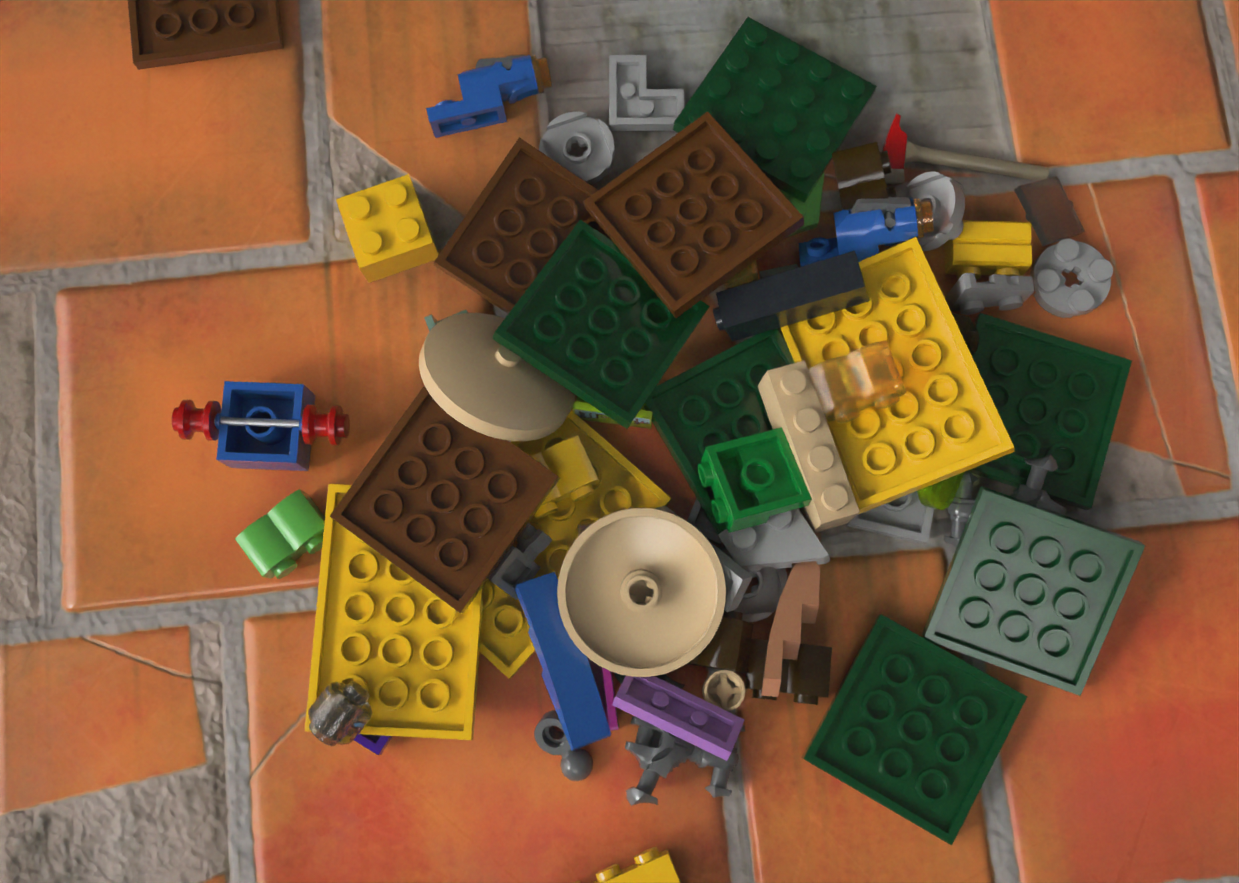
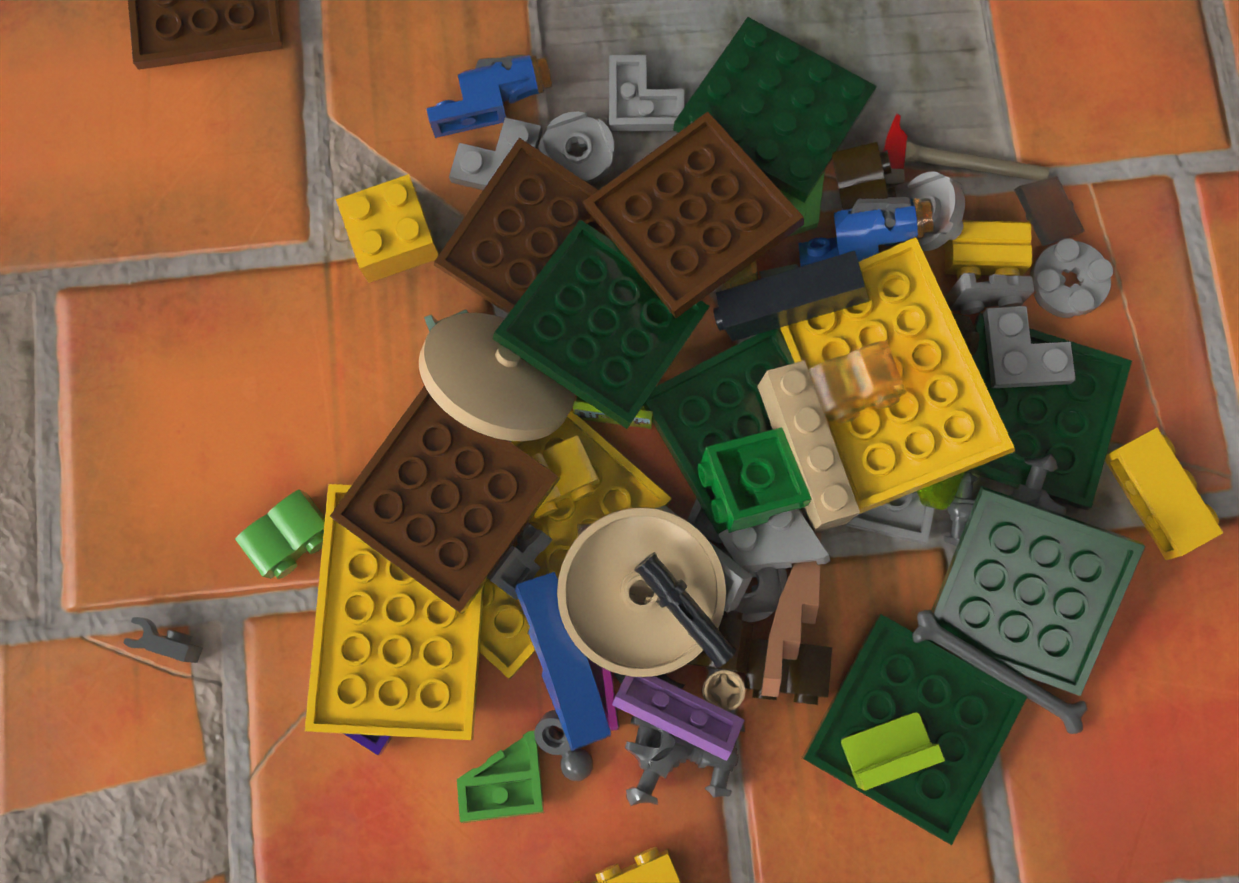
(173, 645): none -> dark grey plate
(262, 425): blue brick -> none
(340, 713): clear smoke head -> none
(477, 165): none -> light grey plate
(503, 785): none -> bright green wing
(673, 595): none -> black pin
(890, 751): none -> lime panel
(931, 630): none -> dark grey piece
(1016, 360): none -> light grey plate
(1163, 494): none -> yellow brick

